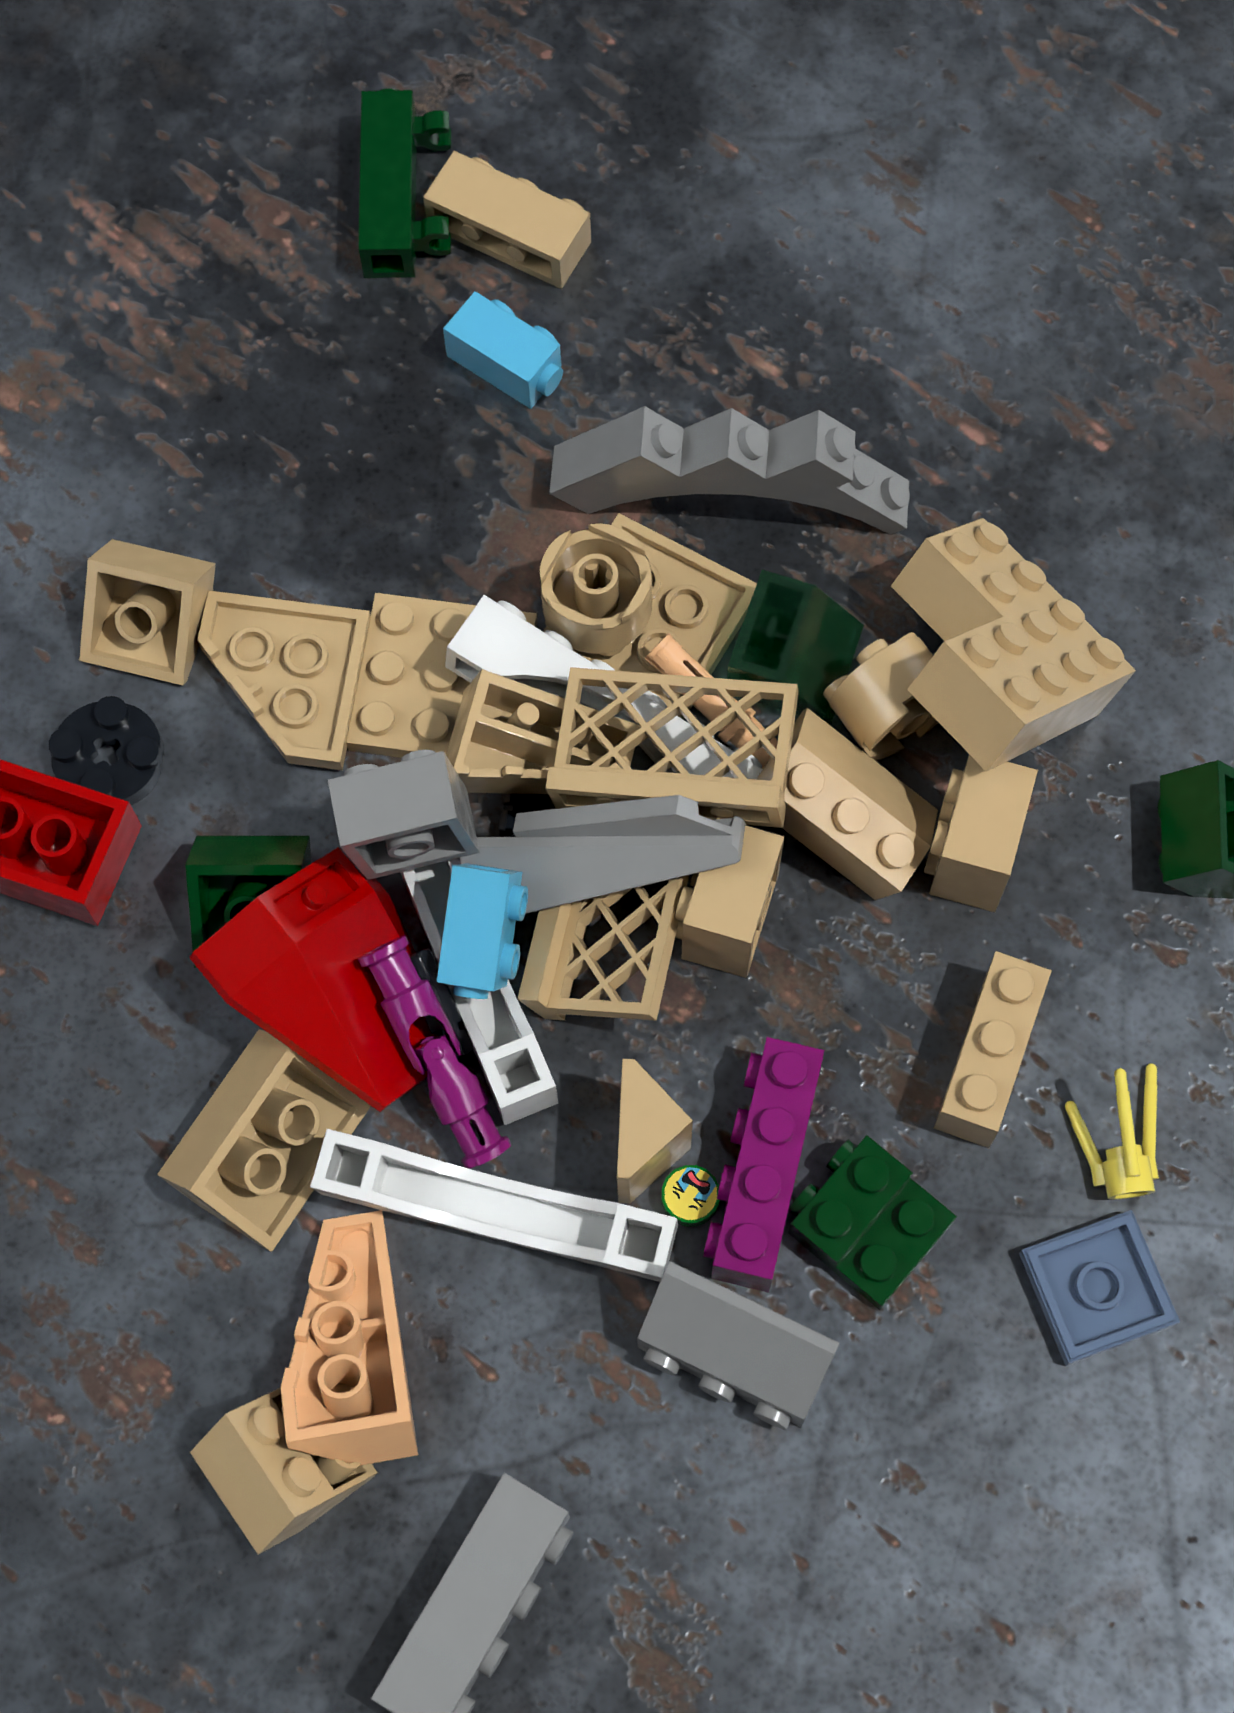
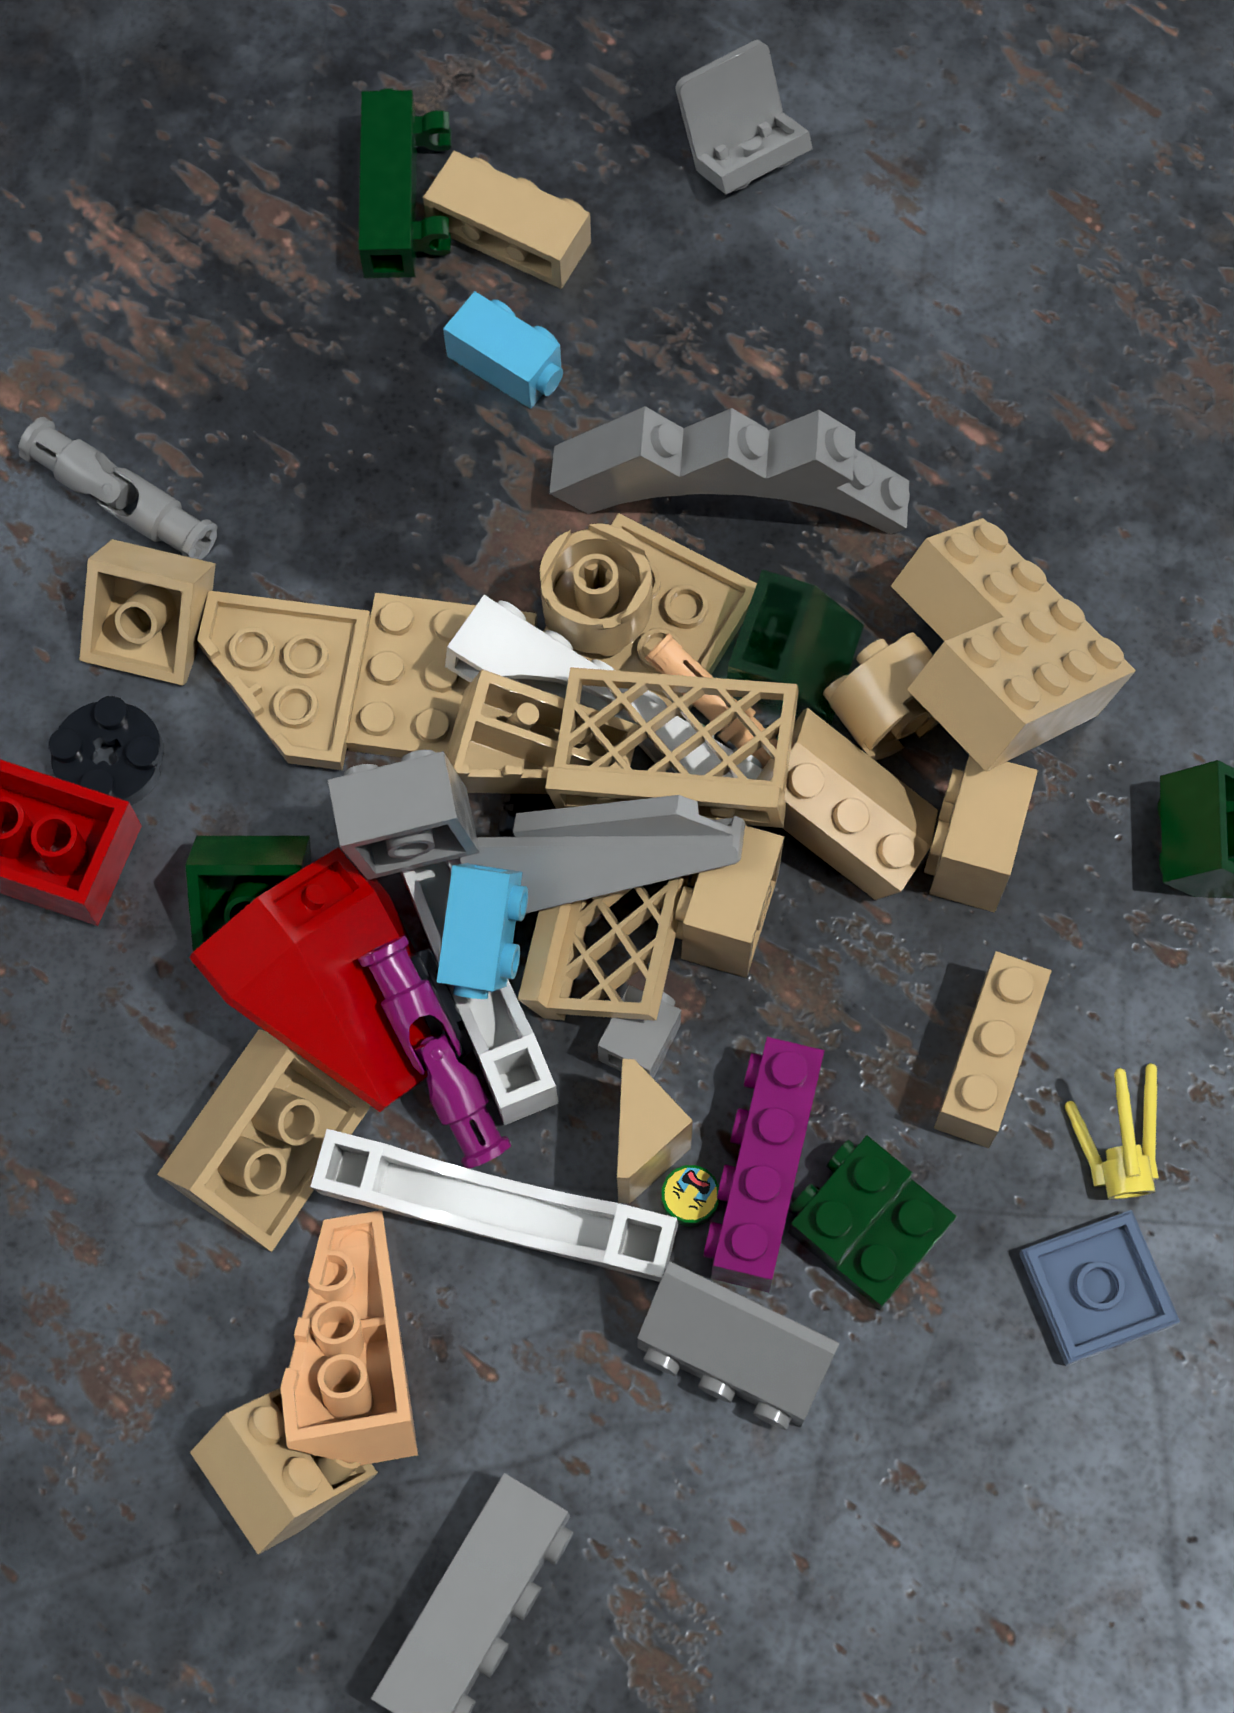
(91, 472): none -> light grey piece
(640, 1039): none -> light grey brick
(738, 119): none -> light grey bracket

